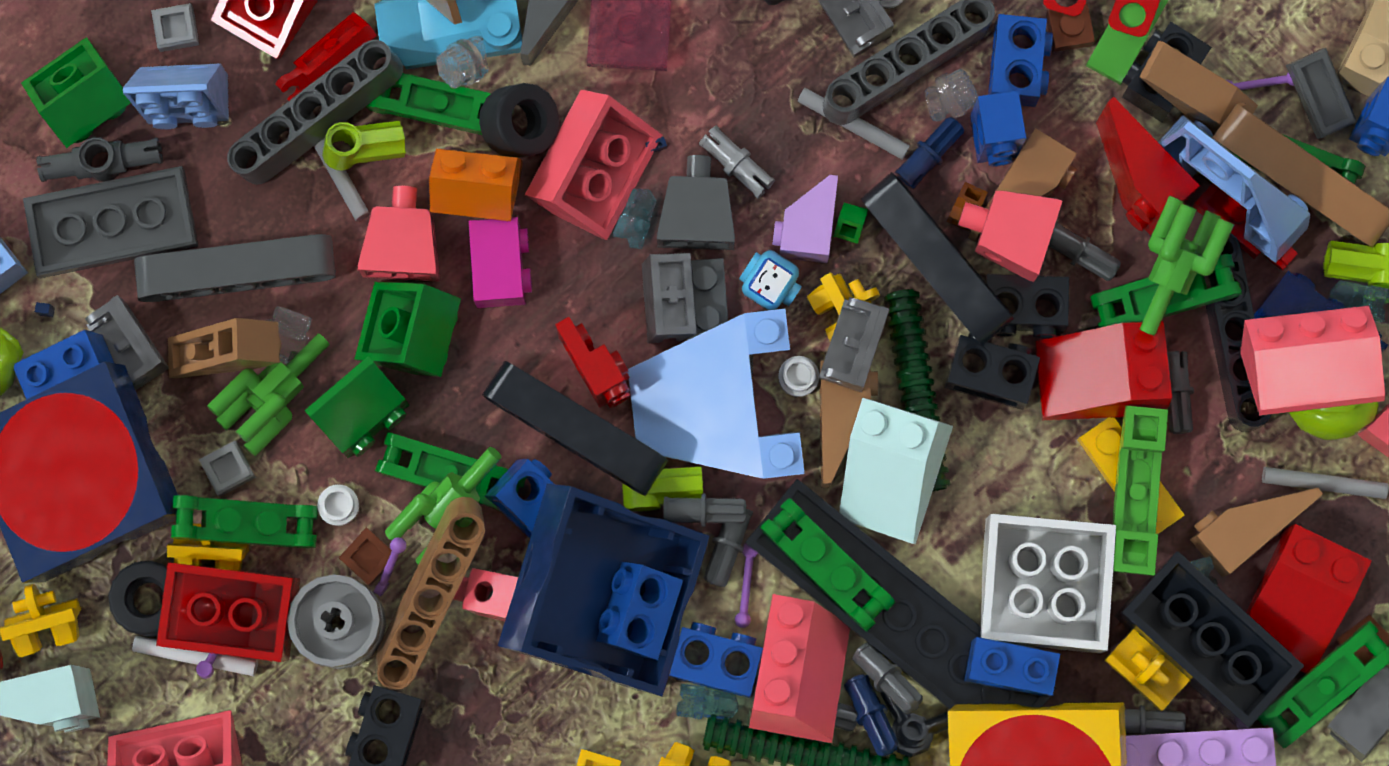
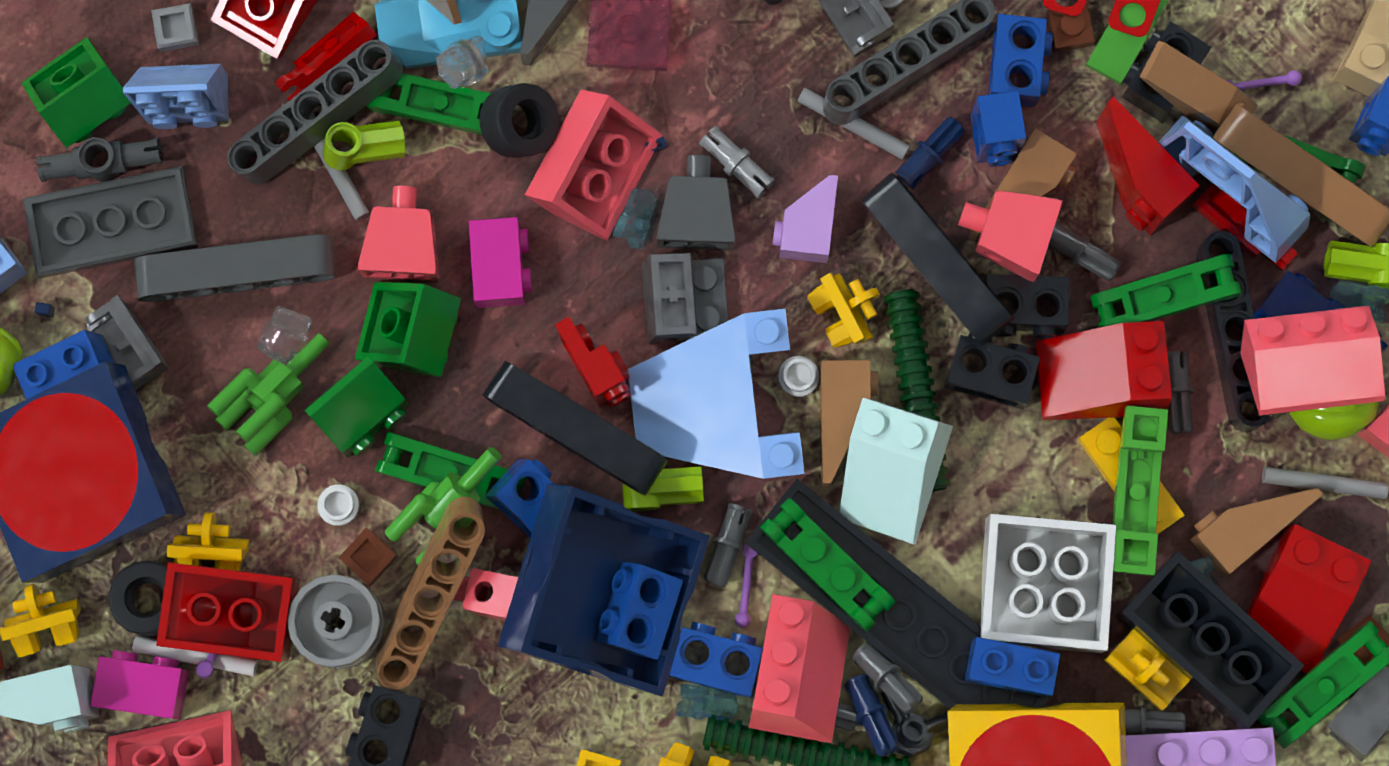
(140, 687): none -> dark pink brick
(224, 348): medium nougat slope -> none
(227, 468): light grey tile -> none
(243, 522): green plate -> none
(397, 546): medium lavender hinge -> none
(474, 184): orange slope -> none
(705, 510): dark grey axle -> none
(770, 280): head -> none
(852, 216): green piece -> none
(854, 344): flat silver hinge -> none
(952, 95): clear piece -> none
(970, 194): dark orange piece -> none
(1181, 258): bright green plant -> none
(1321, 93): dark grey tile -> none

